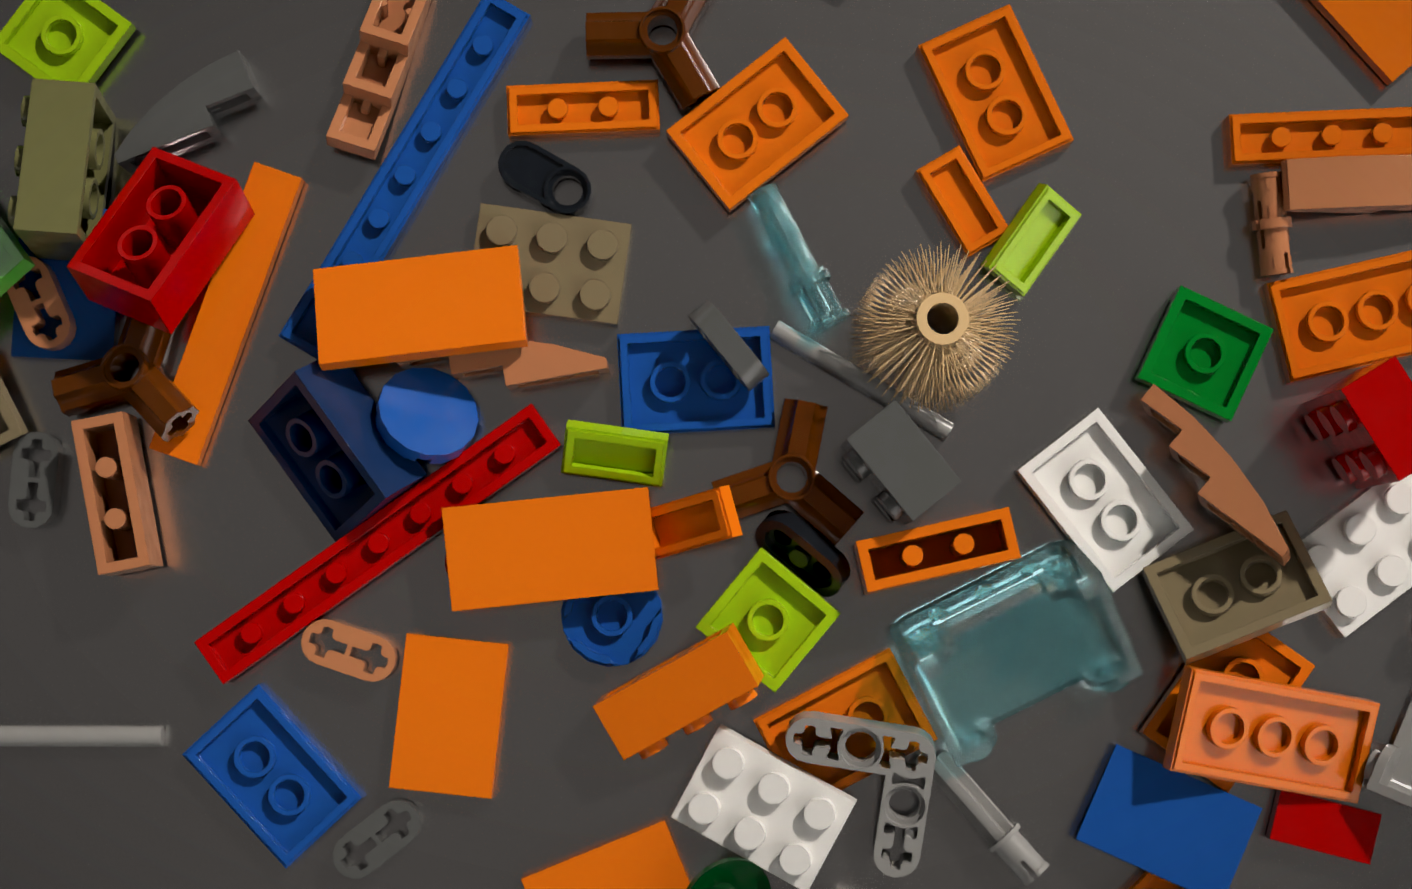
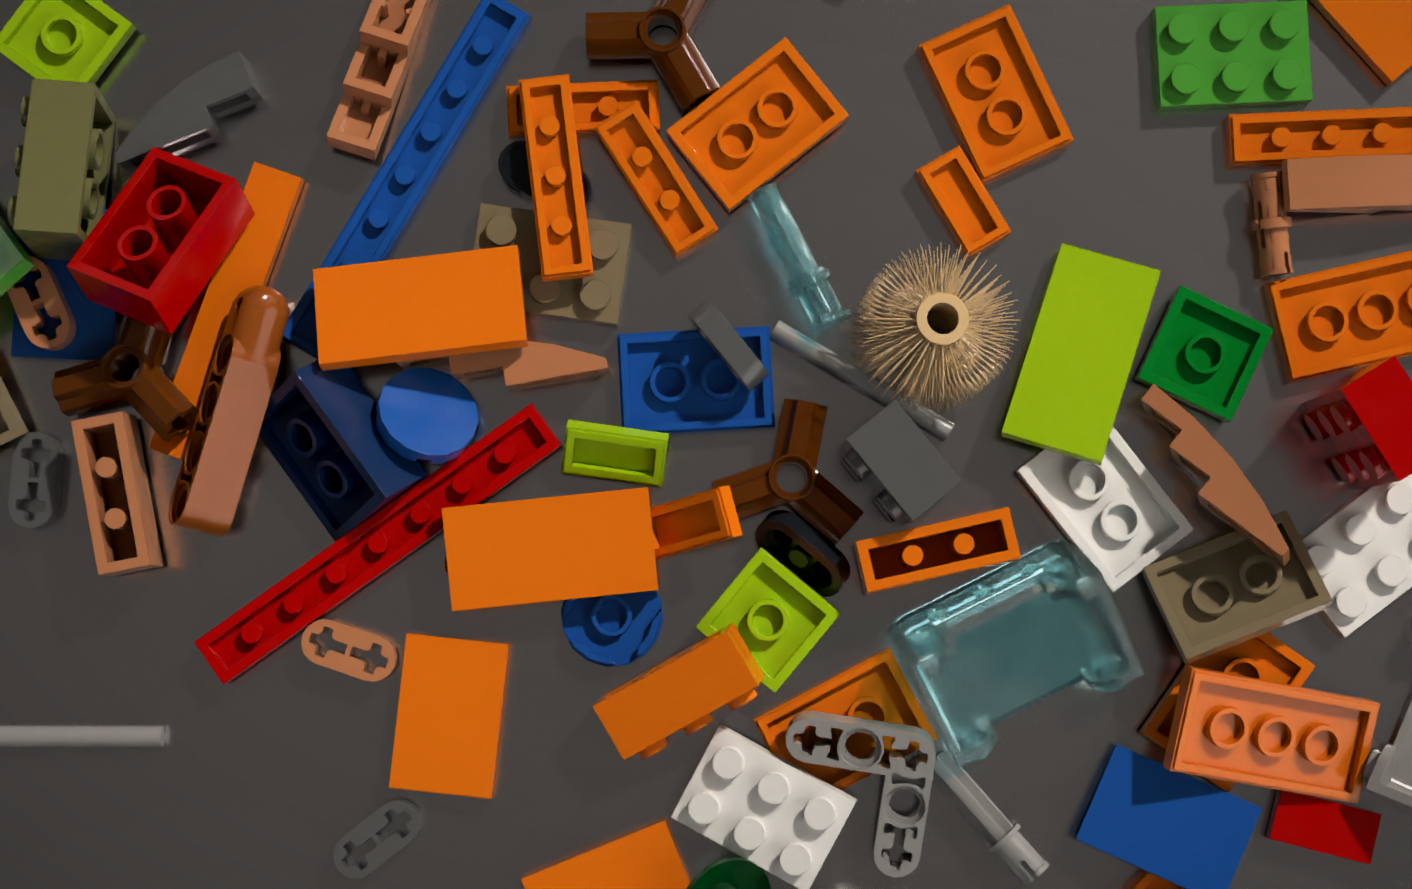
(230, 413): none -> dark orange piece
(273, 775): blue tile -> none
(556, 178): none -> orange tile
(655, 178): none -> orange tile
(1031, 239): lime tile -> none
(1081, 354): none -> lime tile
(1232, 55): none -> bright green plate

